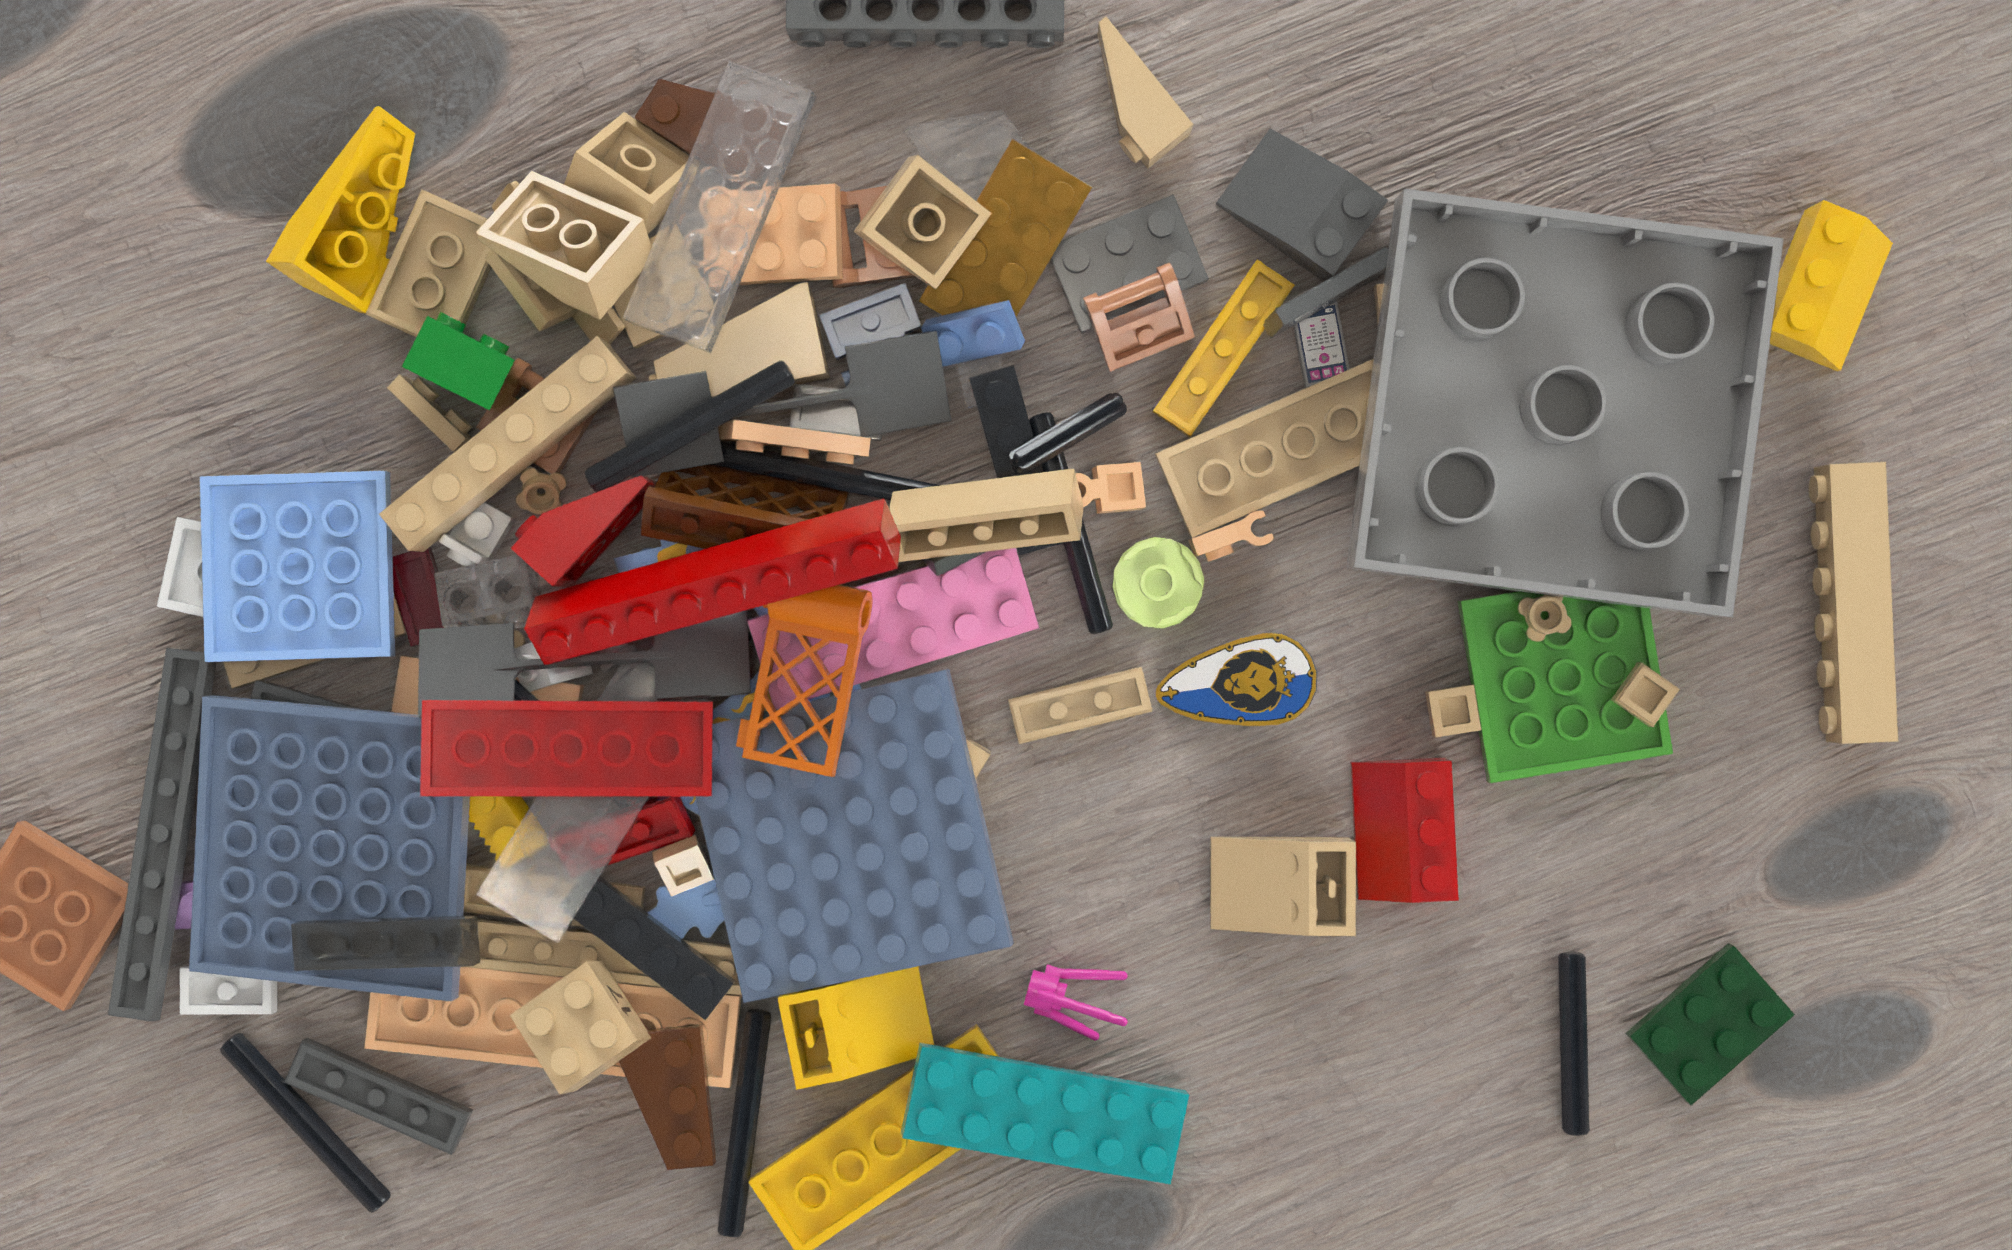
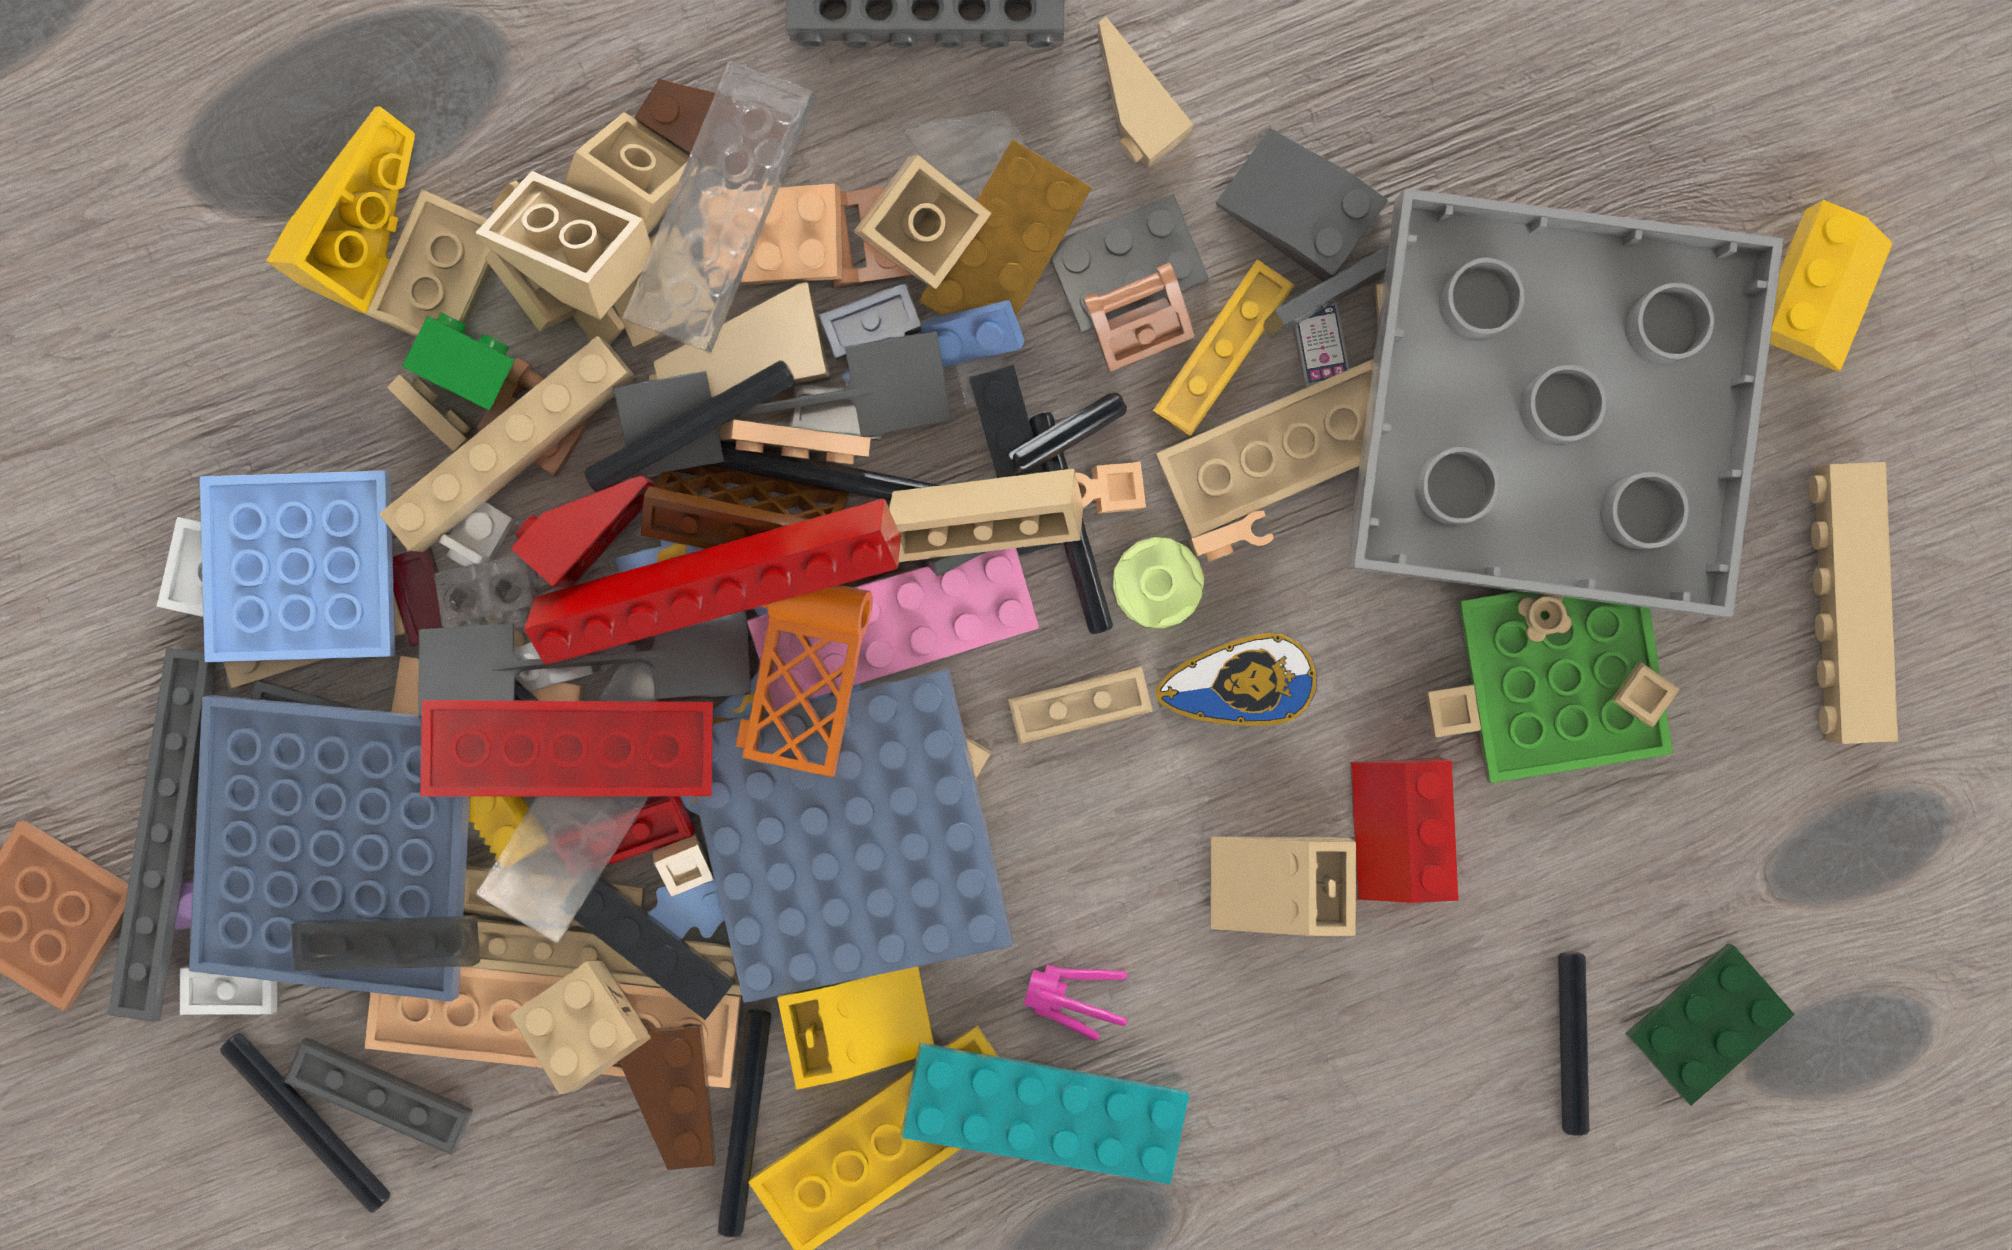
(539, 503): tan plate -> none

